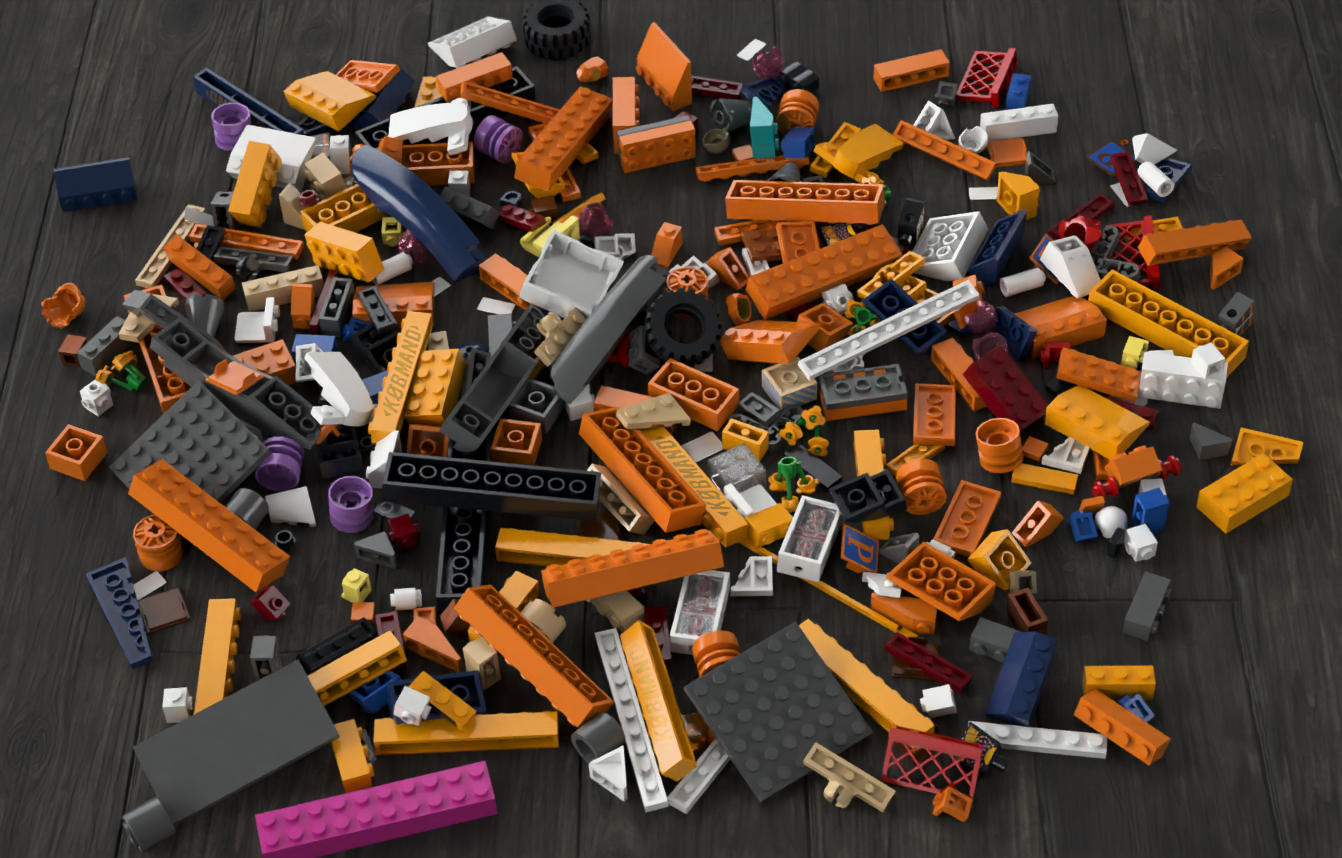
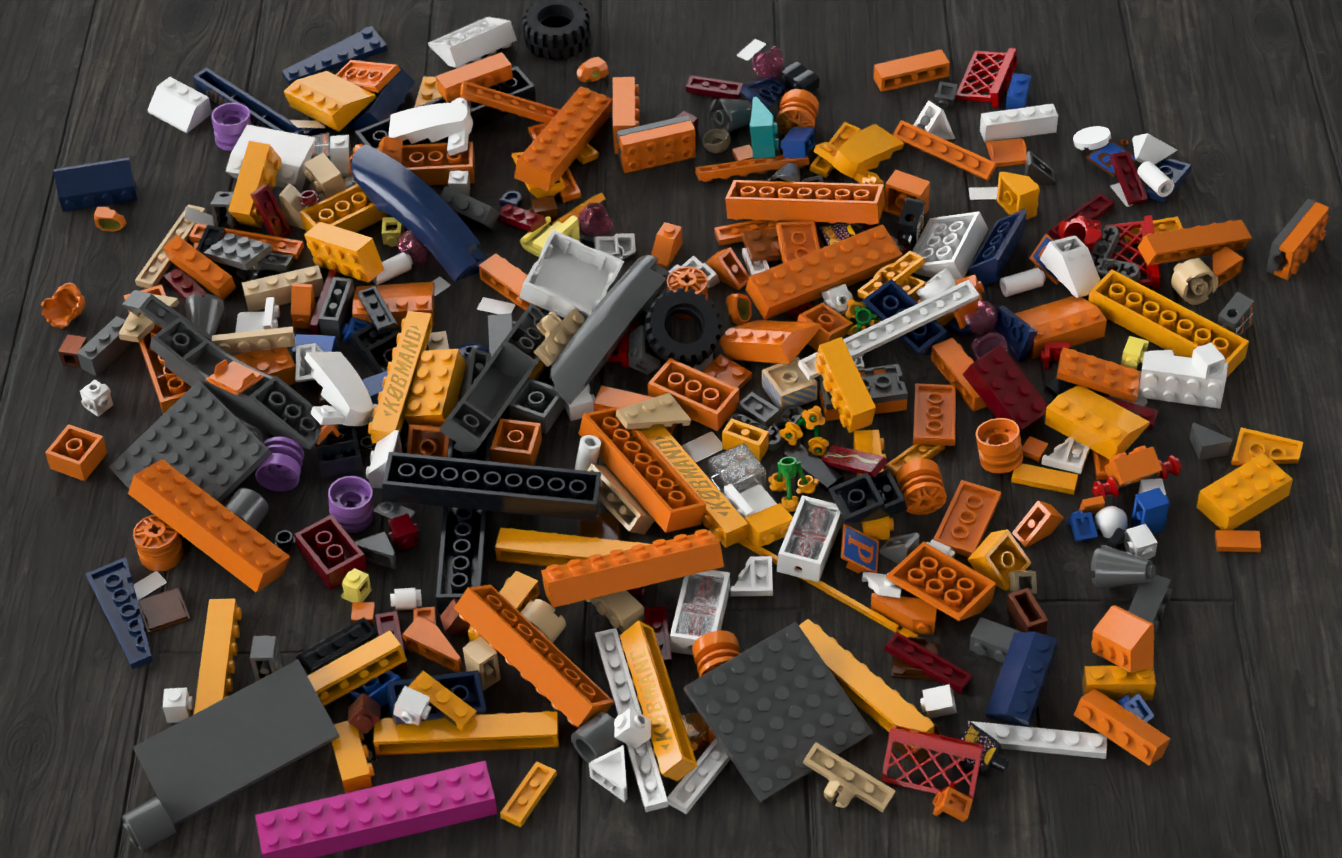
(108, 219): none -> orange rock
(127, 362): plant -> none
(179, 105): none -> white slope
(238, 251): none -> dark grey plate
(255, 340): none -> tan plate
(270, 211): none -> dark red plate
(270, 603): dark red brick -> none
(291, 507): white slope -> none
(307, 124): none -> white sticker
(330, 551): none -> dark red brick
(356, 47): none -> wing
(364, 713): none -> copper brick
(498, 139): medium lavender wheel -> none
(528, 794): none -> light orange plate
(587, 452): none -> white brick
(632, 728): none -> white brick
(665, 69): orange slope -> none
(728, 372): none -> orange plate
(844, 385): none -> light orange brick
(854, 460): none -> dark red tile
(905, 185): none -> orange brick
(940, 282): none -> white cylinder
(974, 139): white hair -> none
(1092, 137): none -> white tile
(1120, 568): none -> dark grey cone
(1124, 640): none -> orange slope
(1194, 281): none -> tan brick
(1237, 541): none -> orange tile
(1298, 239): none -> orange piece

